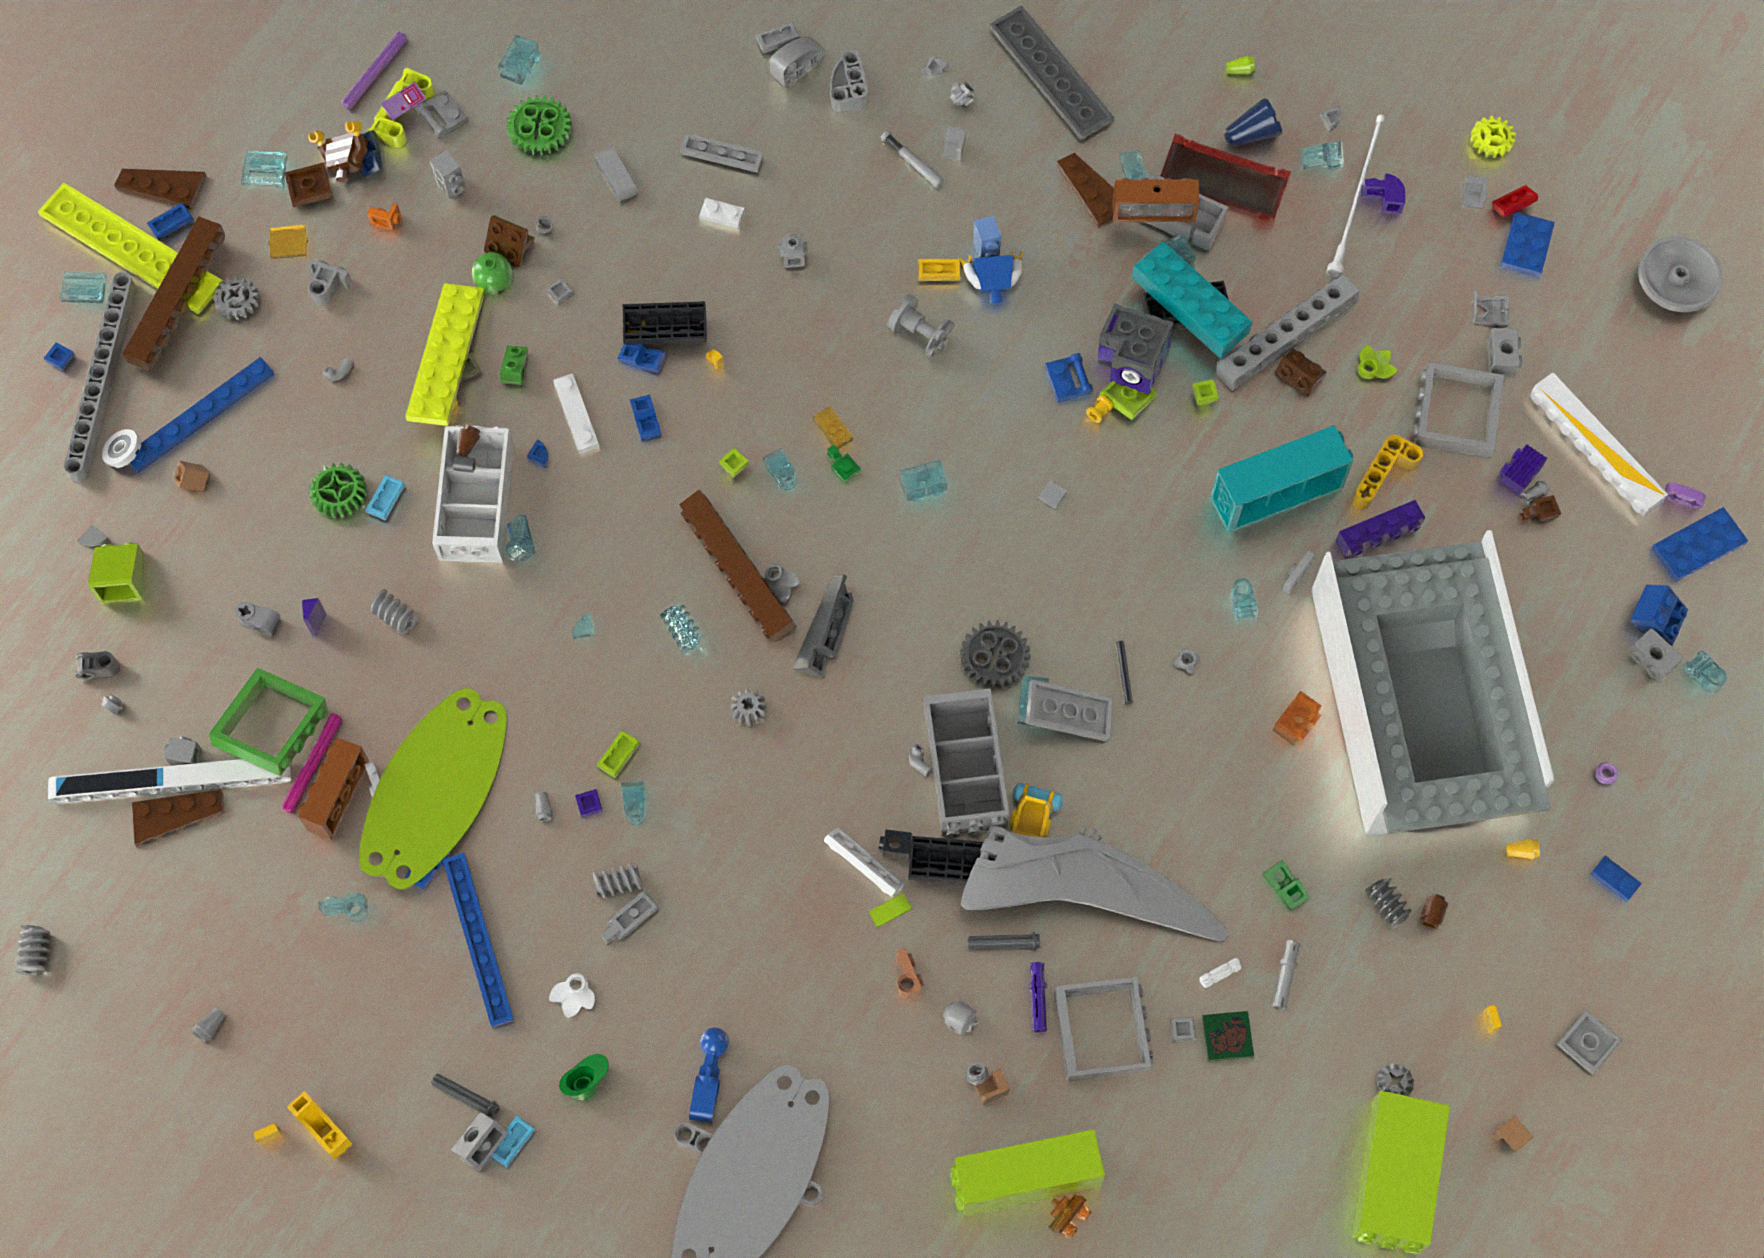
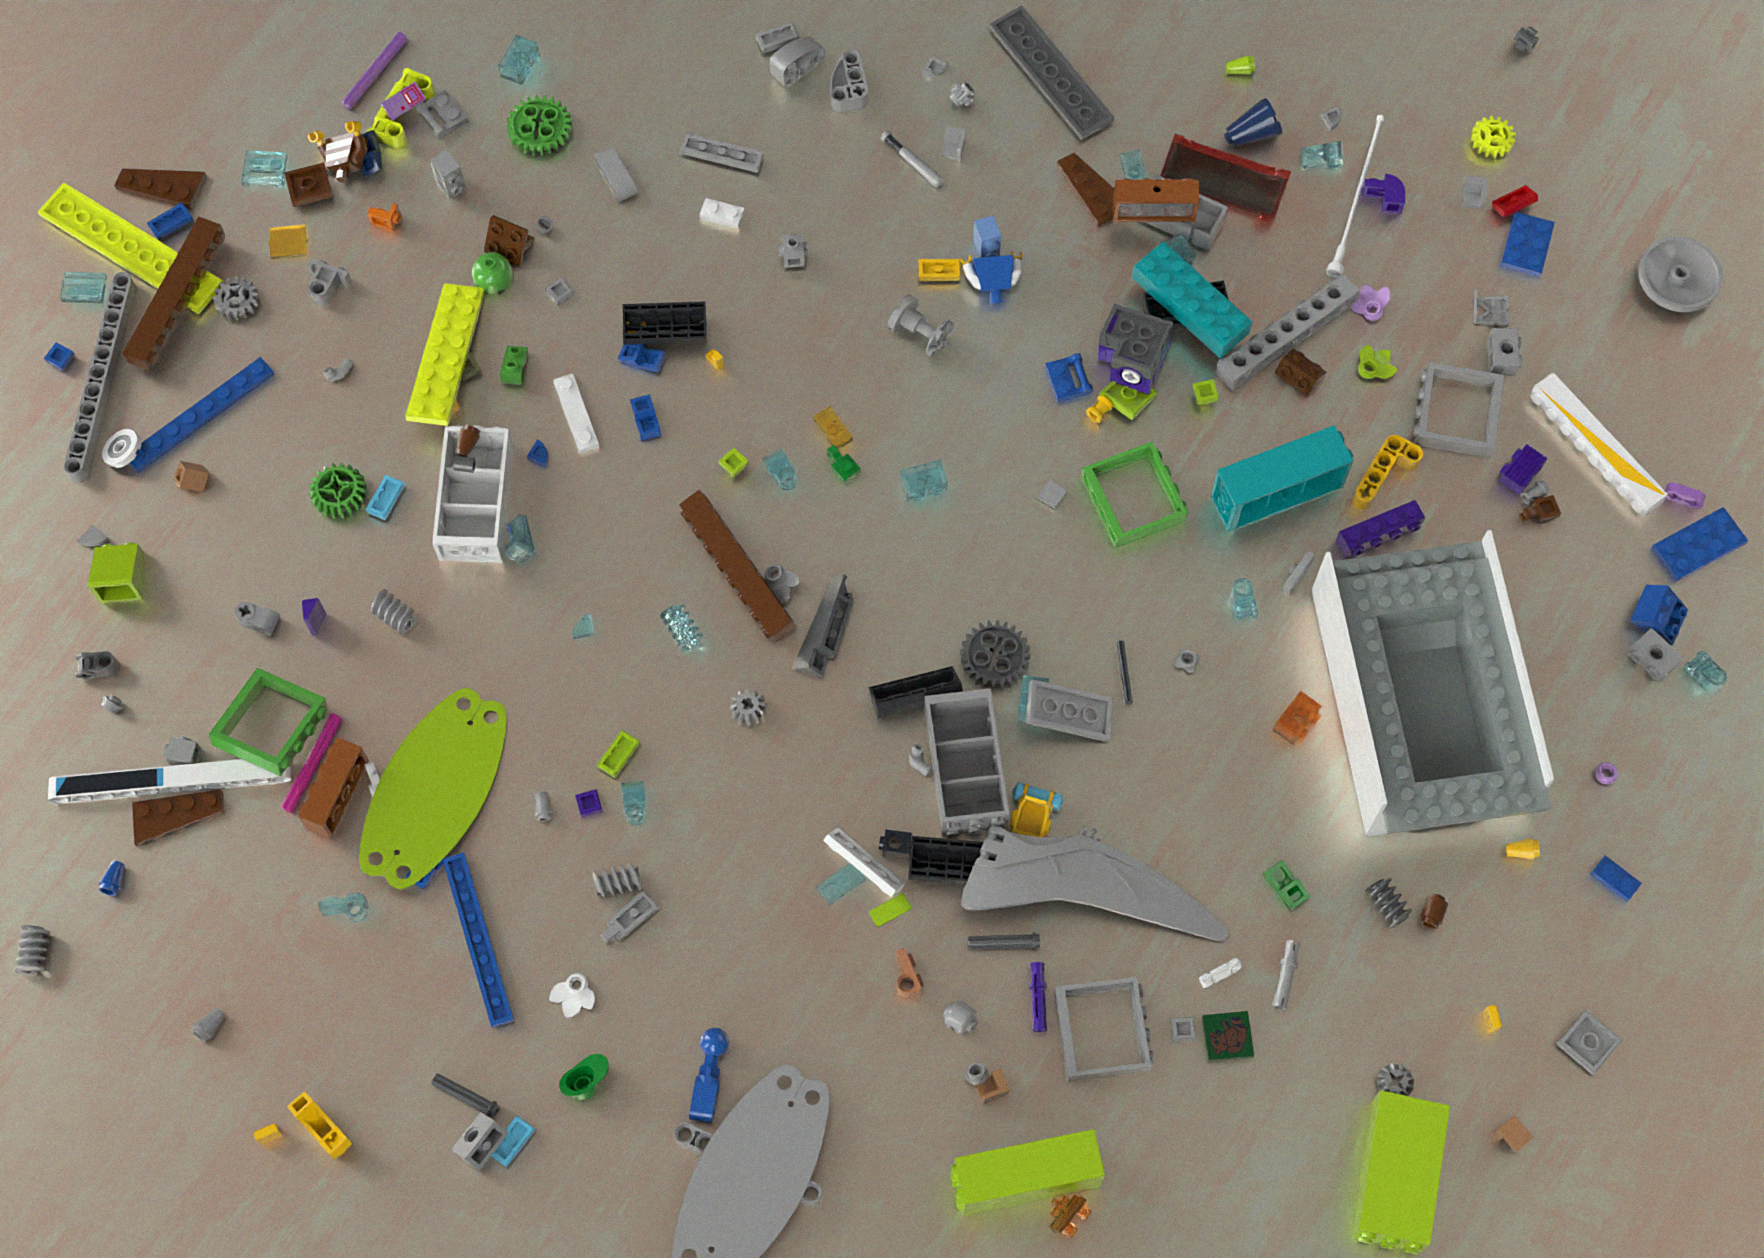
(112, 879): none -> blue cone
(840, 883): none -> clear light blue plate
(910, 692): none -> black piece
(1163, 474): none -> bright green window
(1371, 300): none -> lavender plate
(1526, 38): none -> dark grey gear

